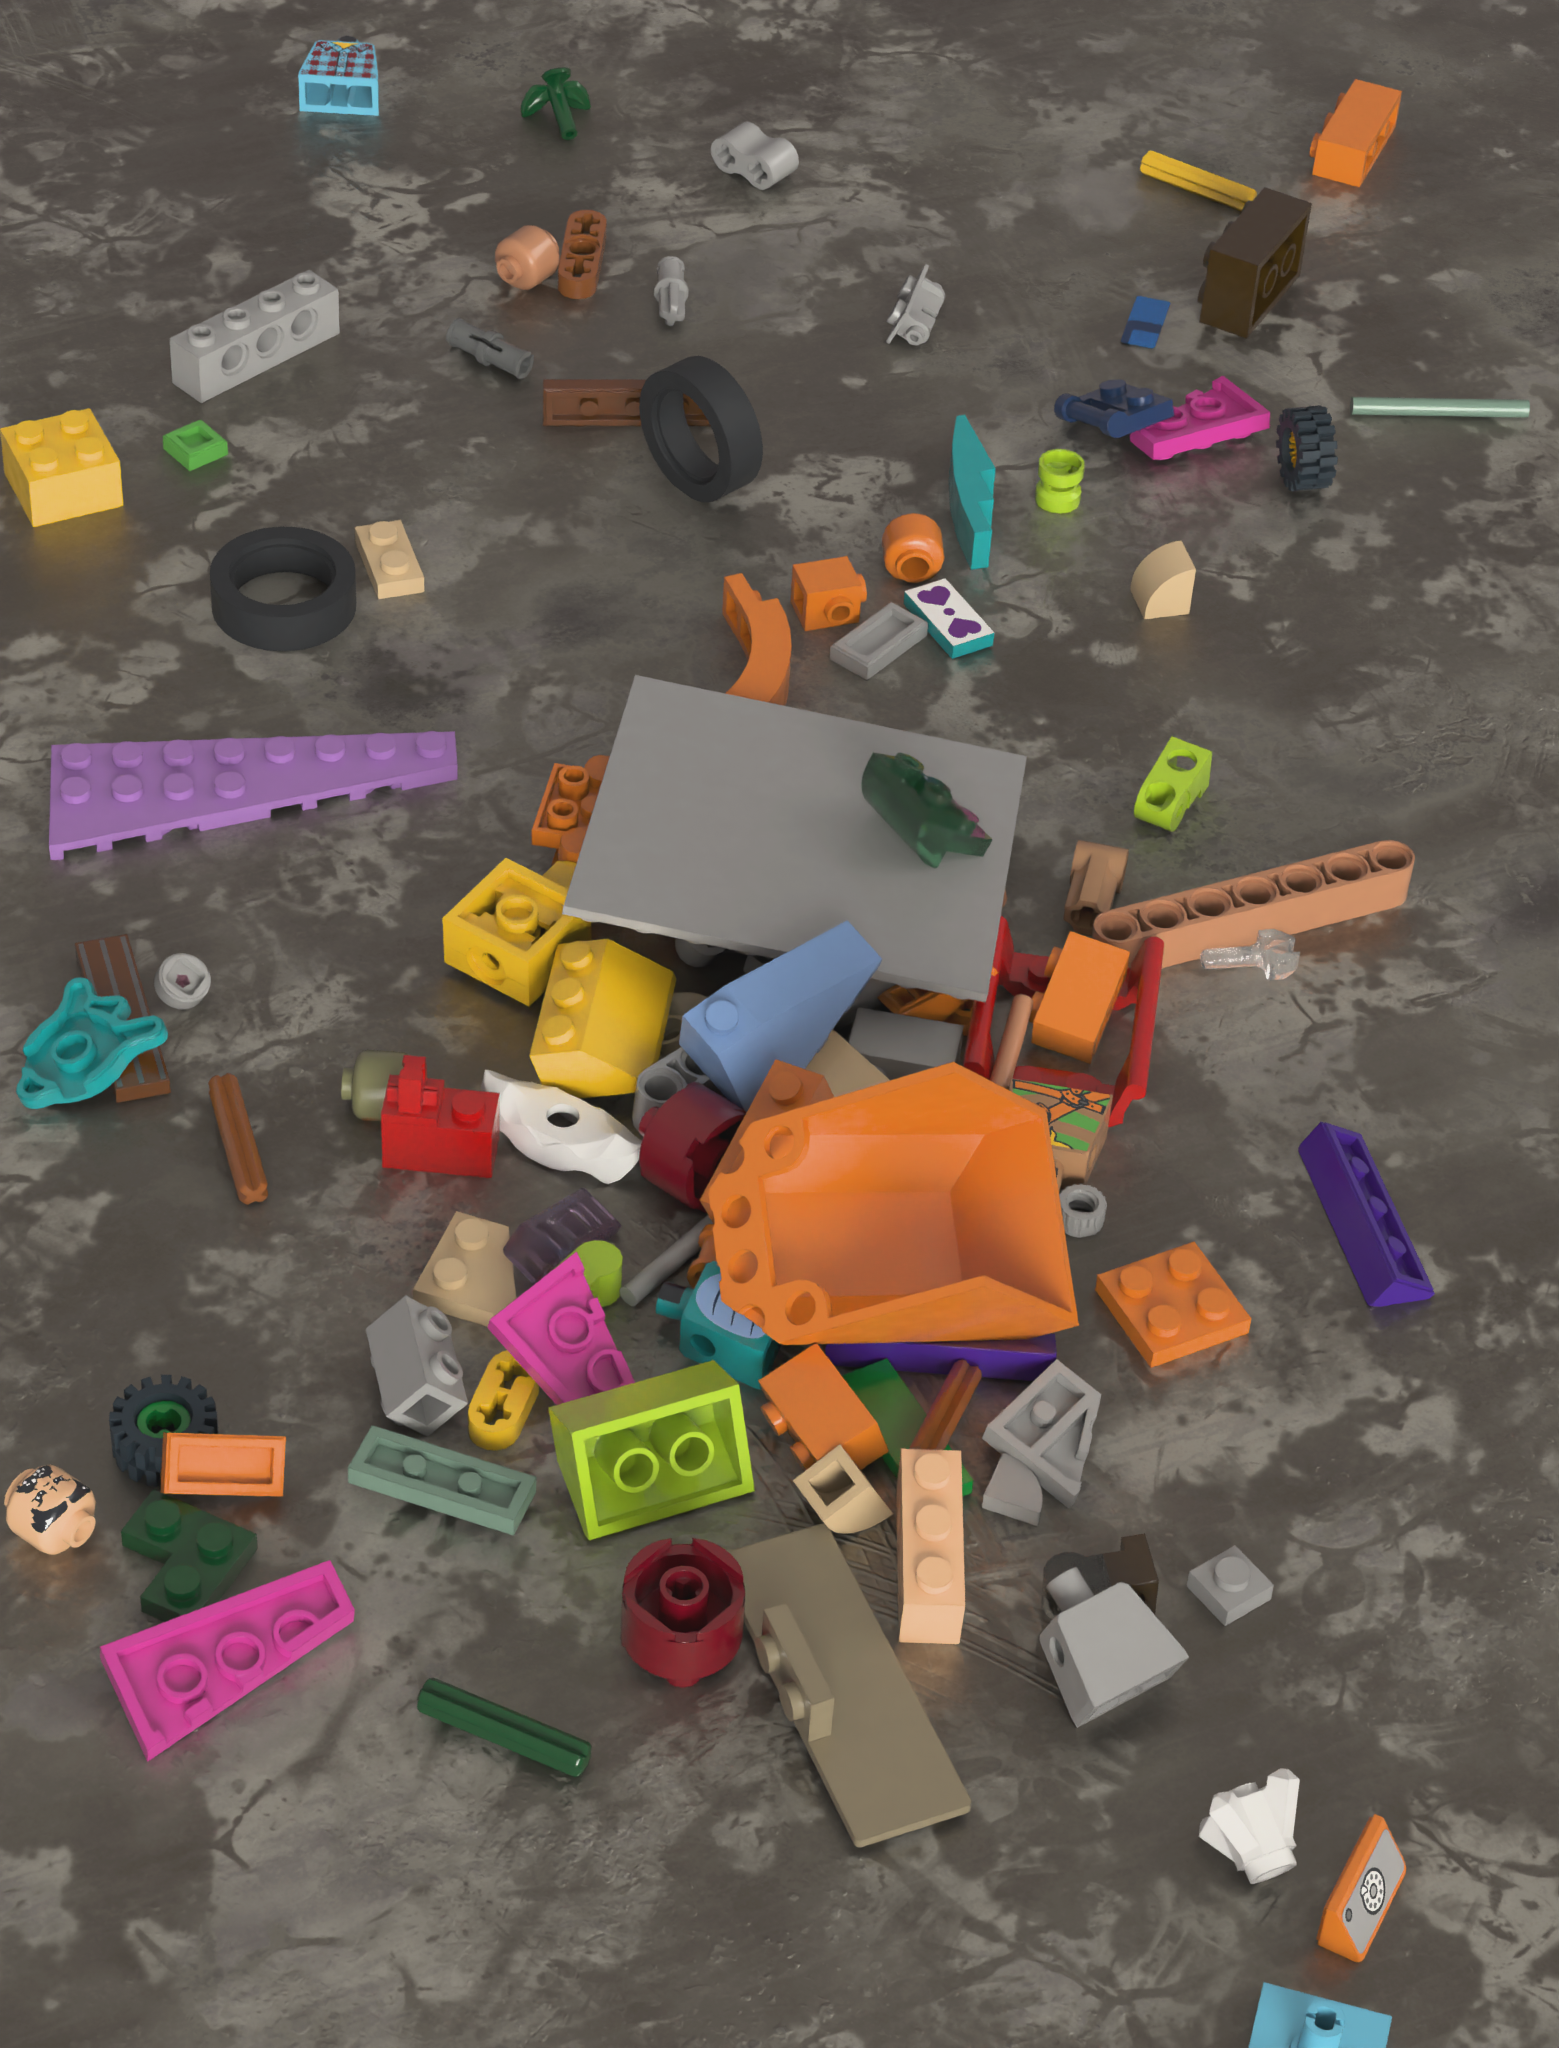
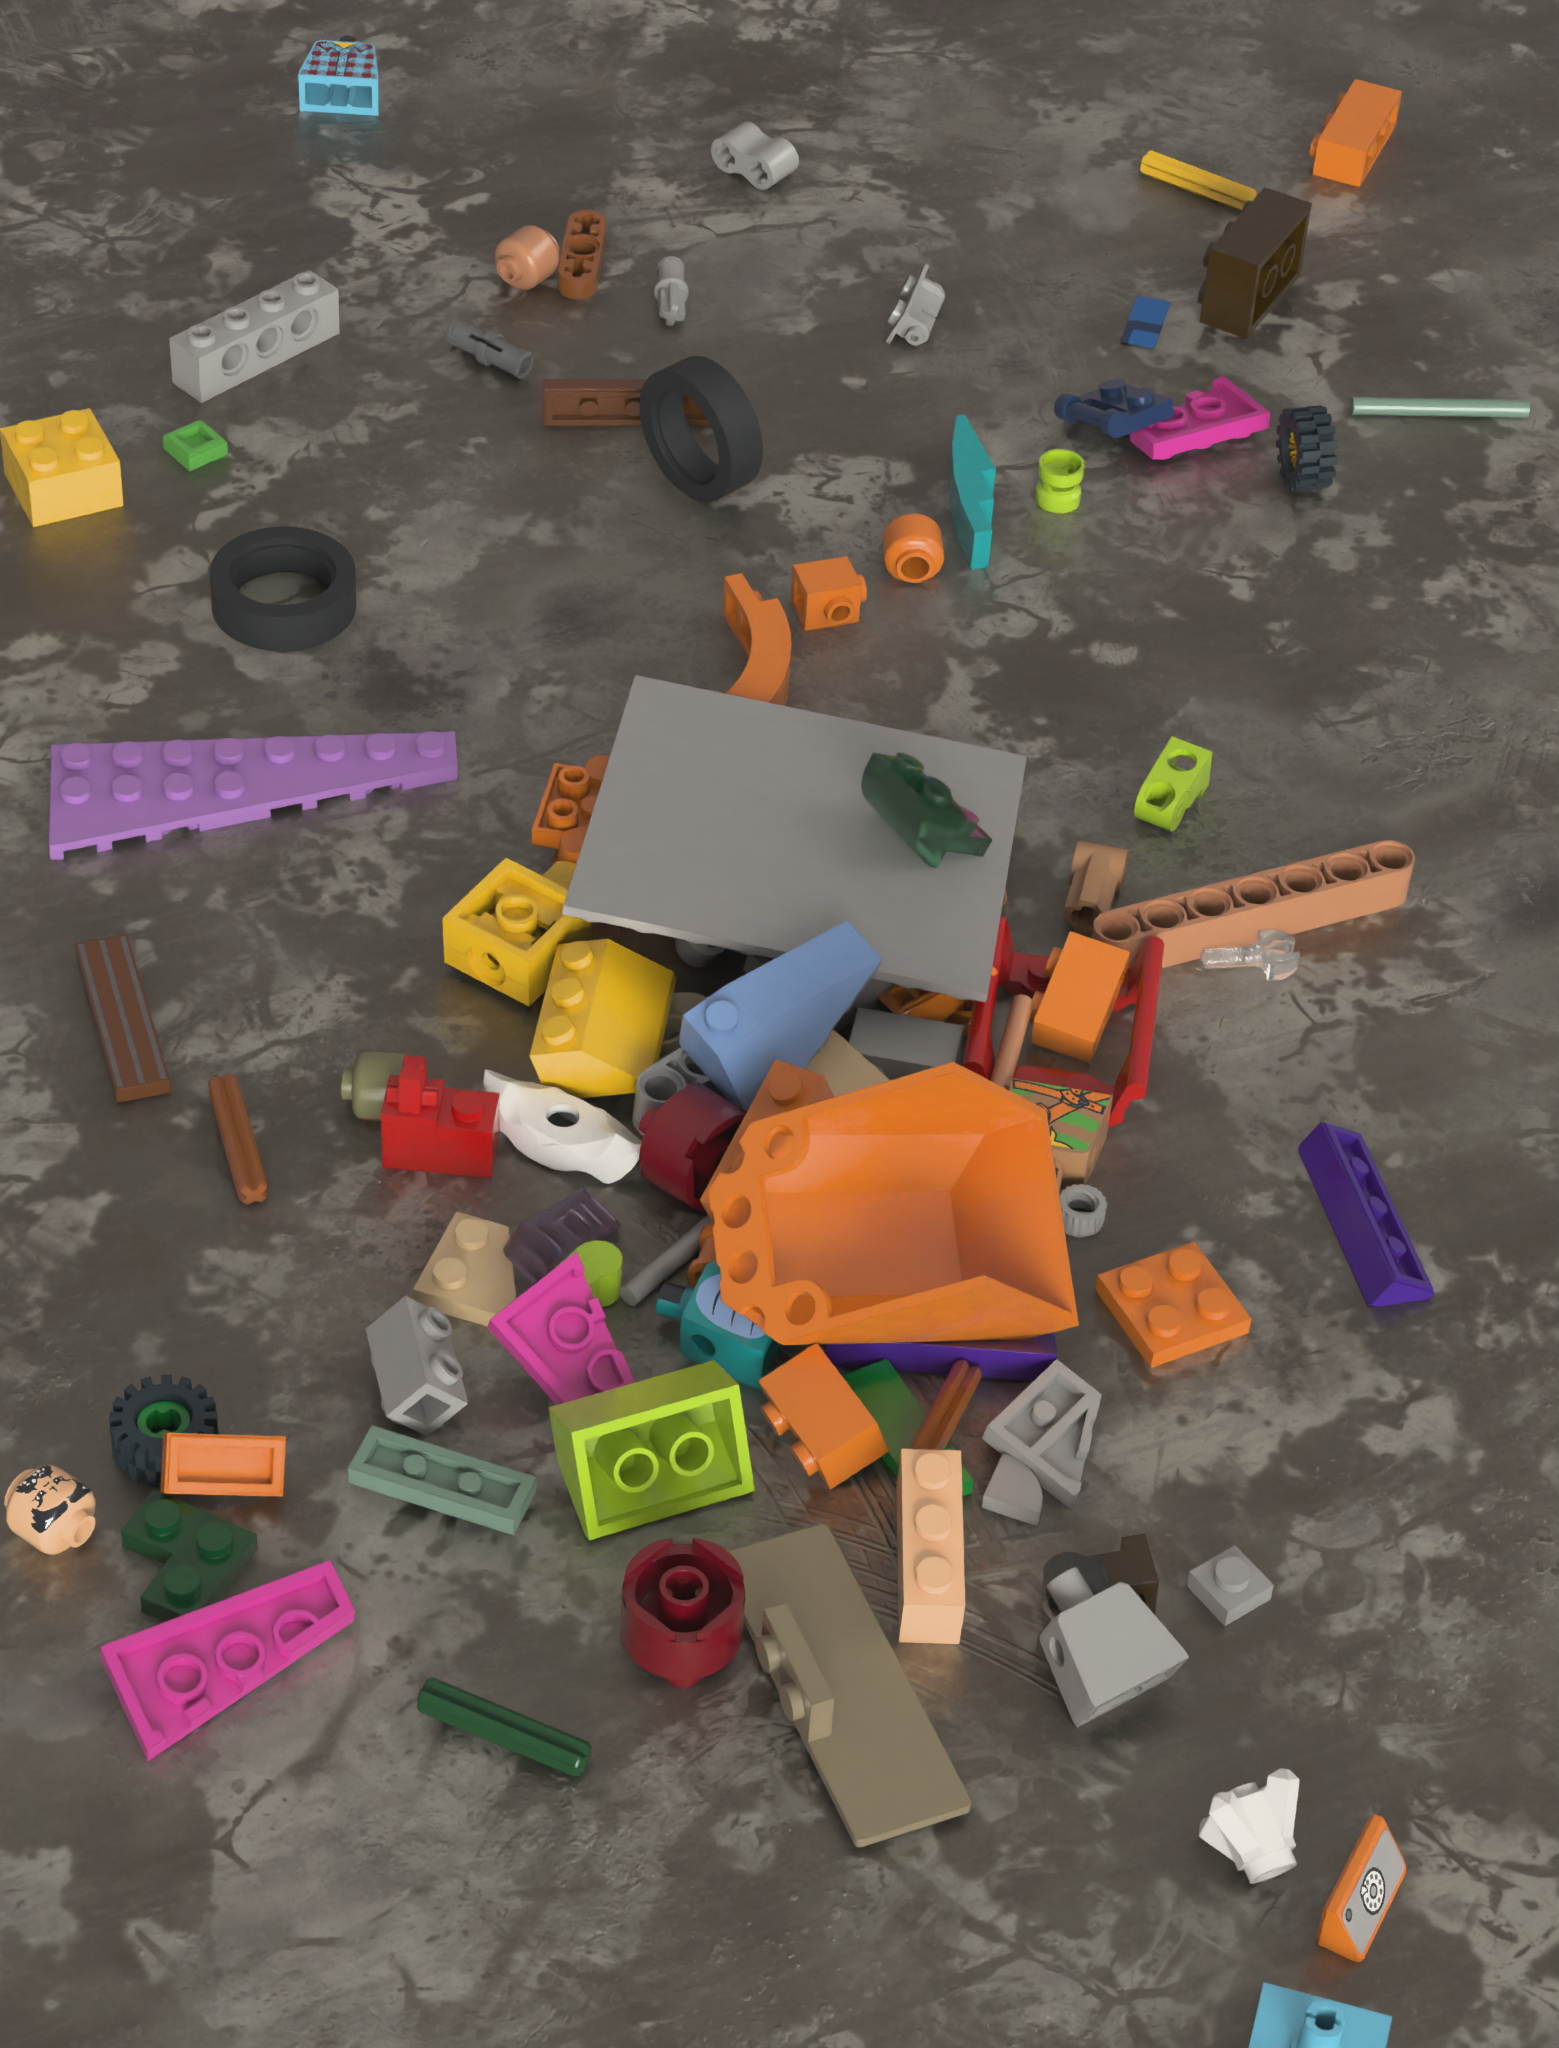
(83, 1047): teal tile -> none
(182, 981): light grey tile -> none
(389, 559): tan plate -> none
(492, 1396): yellow beam -> none
(562, 96): dark green plant -> none
(842, 1494): tan brick -> none
(878, 641): light grey tile -> none
(949, 618): tile -> none
(1164, 582): tan brick -> none

